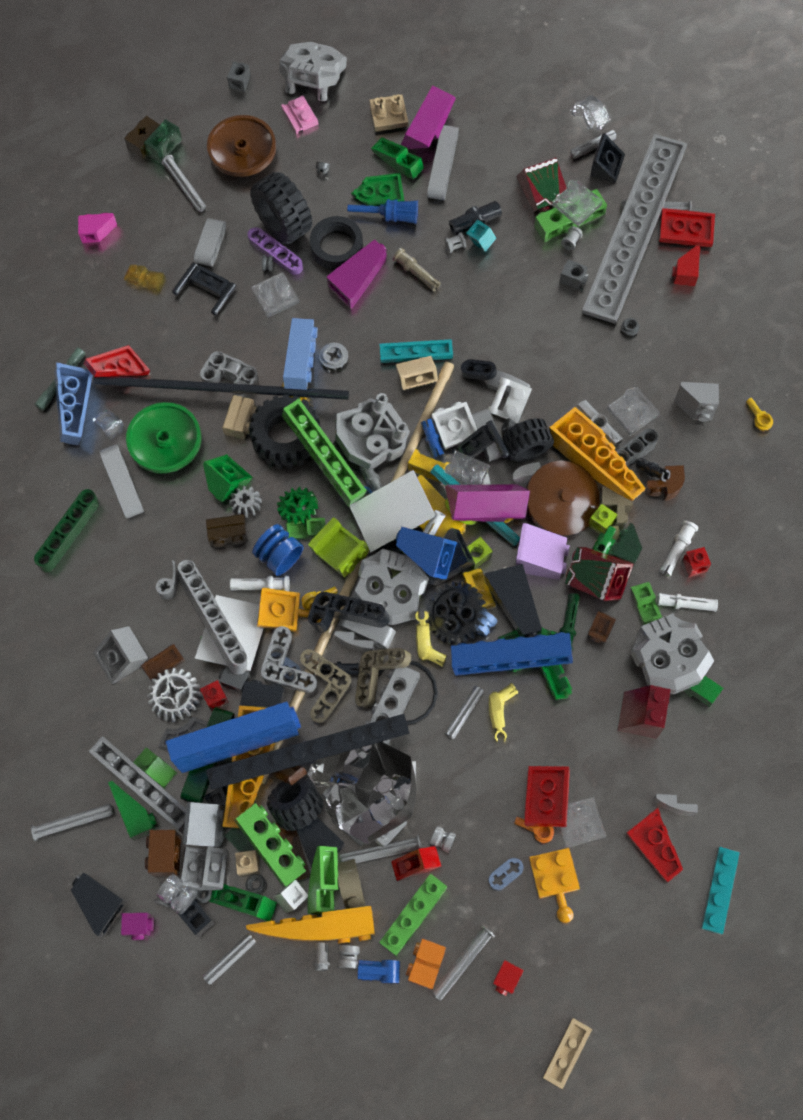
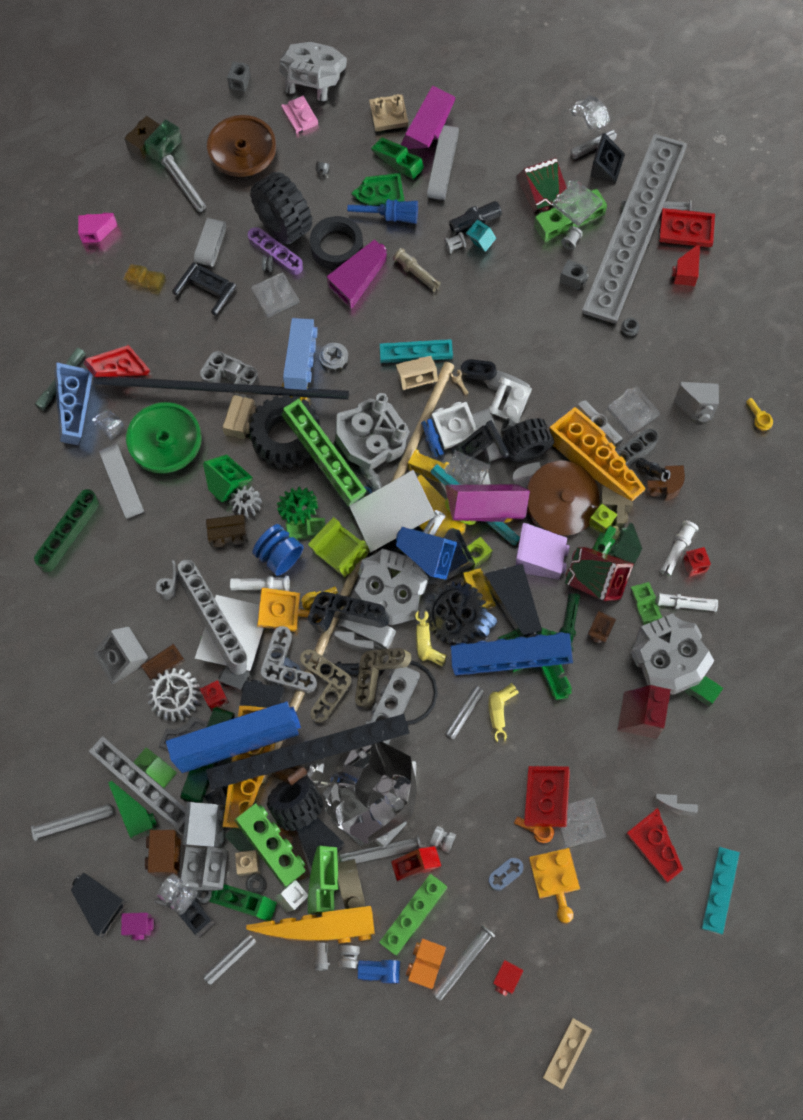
(458, 380): none -> tan hand

